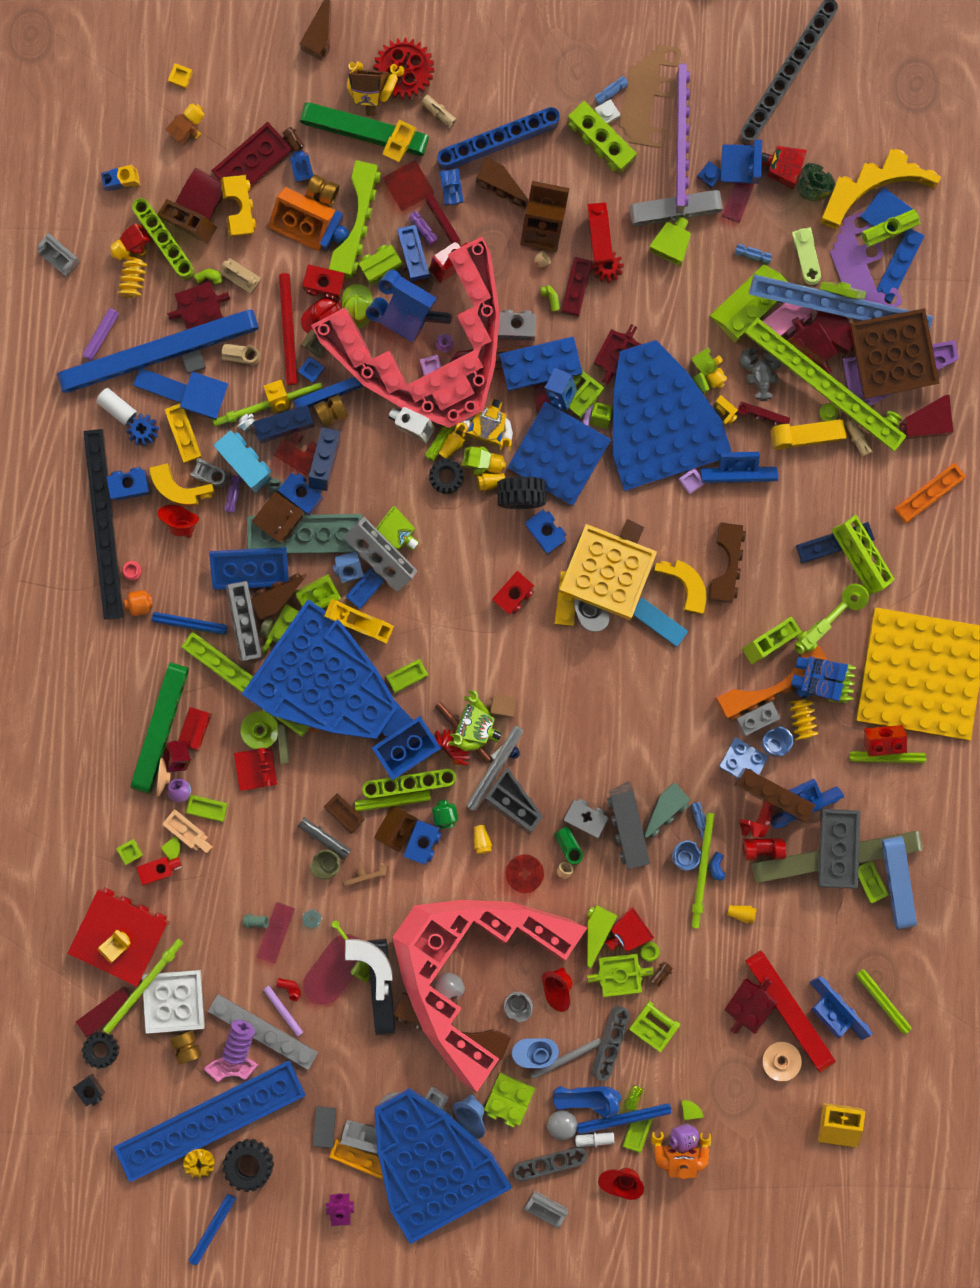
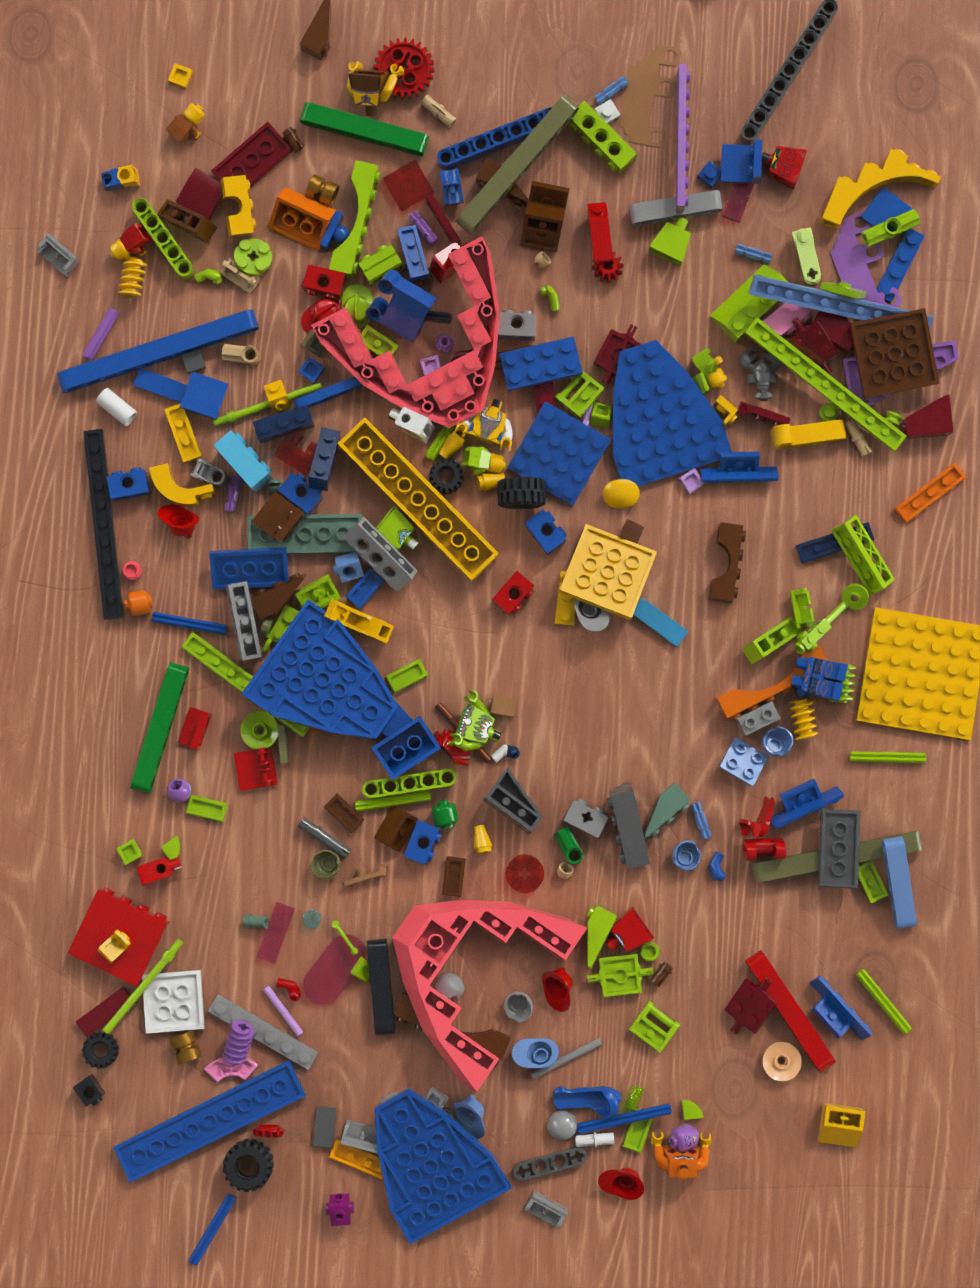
(149, 433): blue gear -> none
(163, 777): light nougat dish -> none
(176, 756): dark red brick -> none
(187, 831): light nougat hinge -> none
(198, 305): dark red plate -> none
(207, 1161): yellow gear -> none
(246, 422): white plate -> none
(253, 246): none -> lime plate
(268, 1130): none -> red gear
(288, 329): red axle -> none
(301, 166): blue bracket -> none
(331, 411): pearl gold wheel -> none
(371, 954): white arch -> none
(378, 342): none -> lime plate
(399, 141): yellow slope -> none
(418, 499): none -> yellow brick
(454, 876): none -> reddish brown plate
(494, 768): light grey axle -> none
(509, 1099): lime plate -> none
(517, 164): none -> olive beam
(560, 389): blue brick -> none
(576, 286): dark red tile -> none
(607, 1042): dark grey beam -> none
(621, 493): none -> yellow hat
(692, 582): yellow arch -> none
(697, 907): lime bar -> none
(742, 913): yellow cone -> none
(774, 795): reddish brown brick -> none
(803, 616): none -> lime hinge
(814, 183): clear green cylinder -> none
(885, 740): red brick -> none

